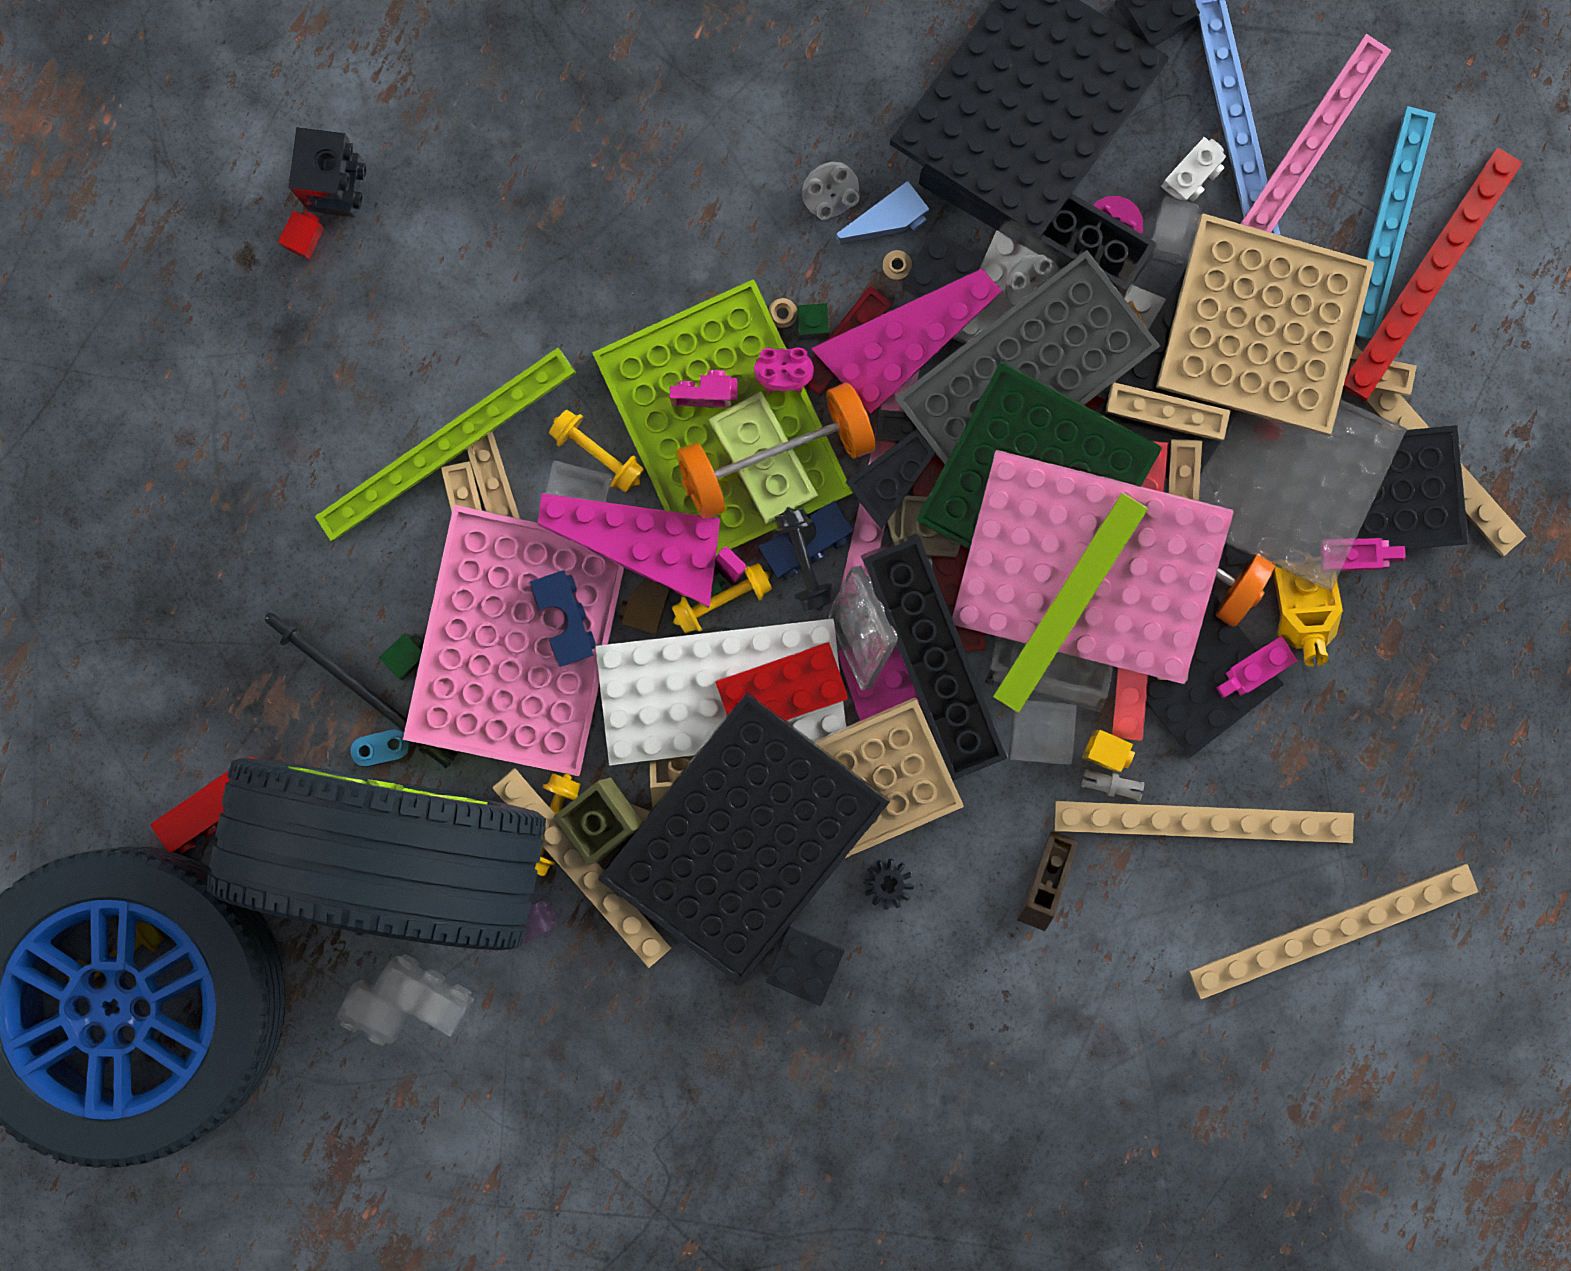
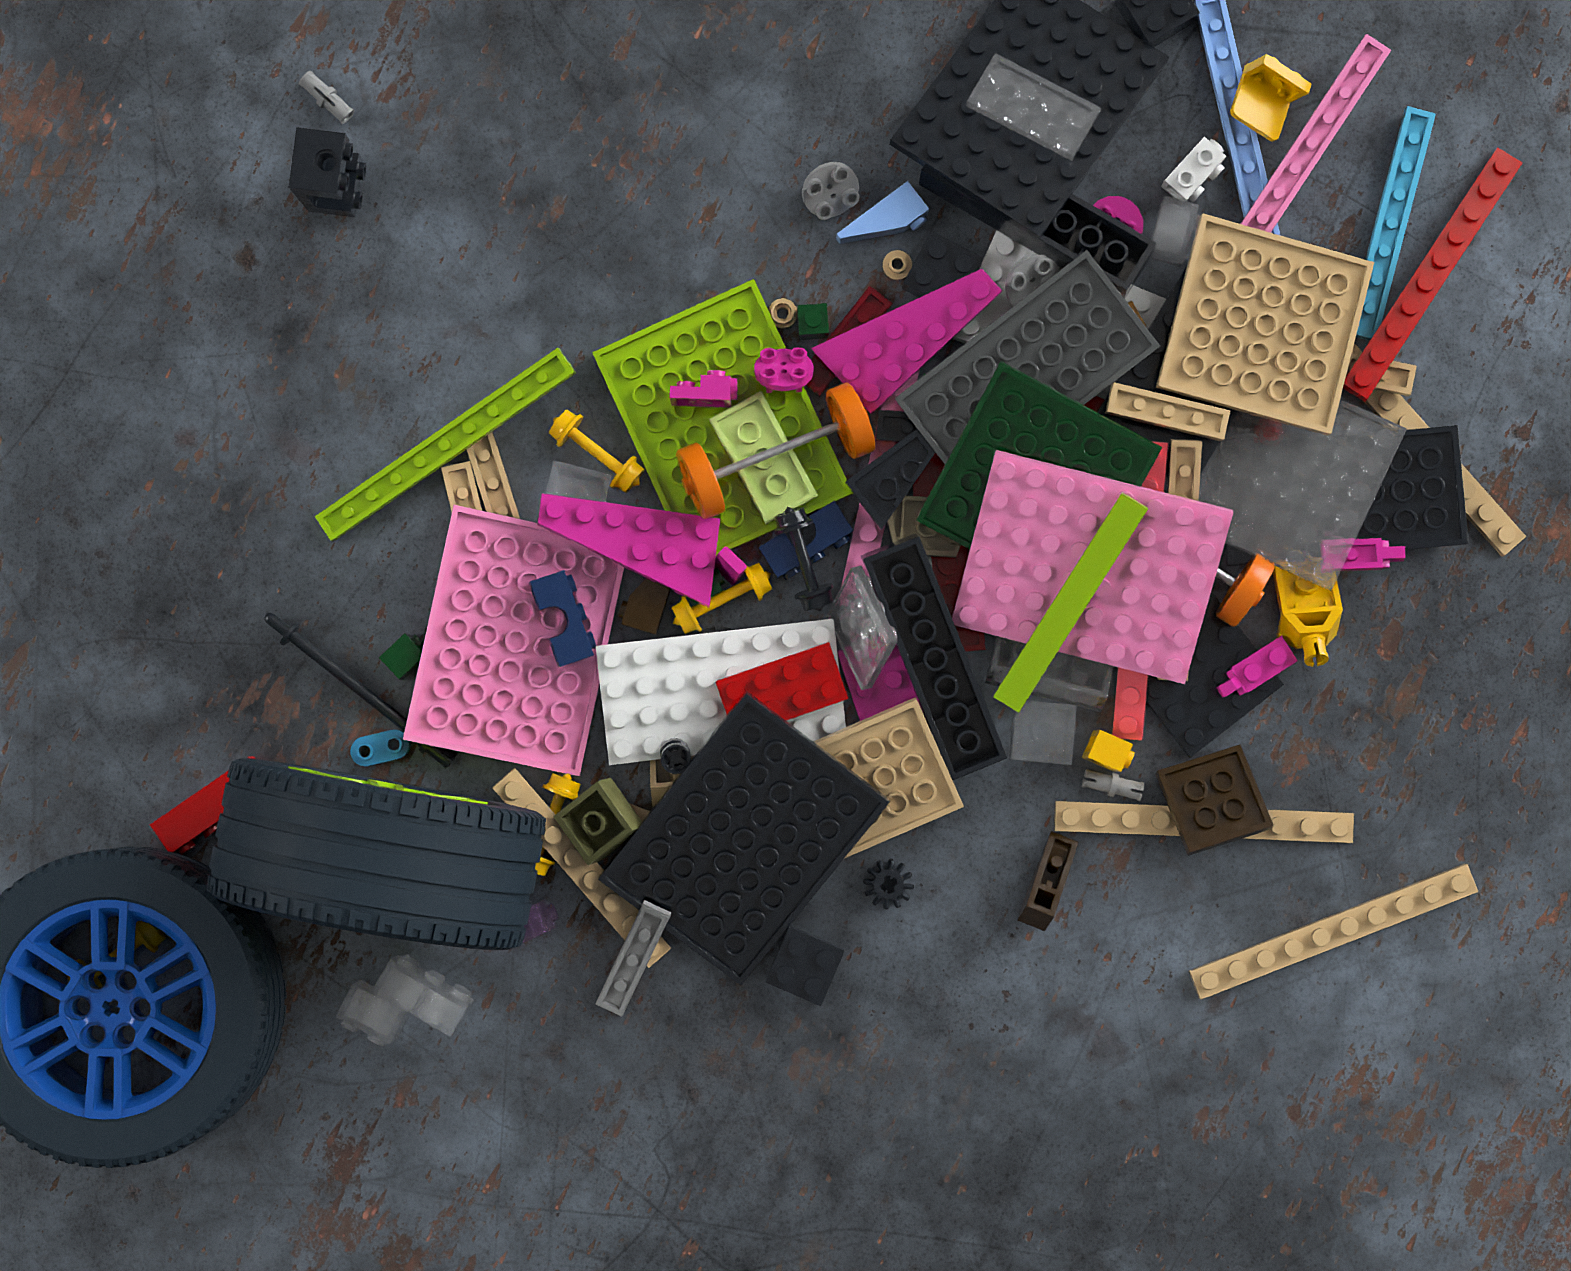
(301, 234): red brick -> none
(313, 84): none -> light grey pin
(633, 958): none -> light grey tile
(675, 761): none -> black wheel
(1033, 107): none -> clear plate
(1214, 799): none -> dark brown plate
(1266, 94): none -> yellow bracket

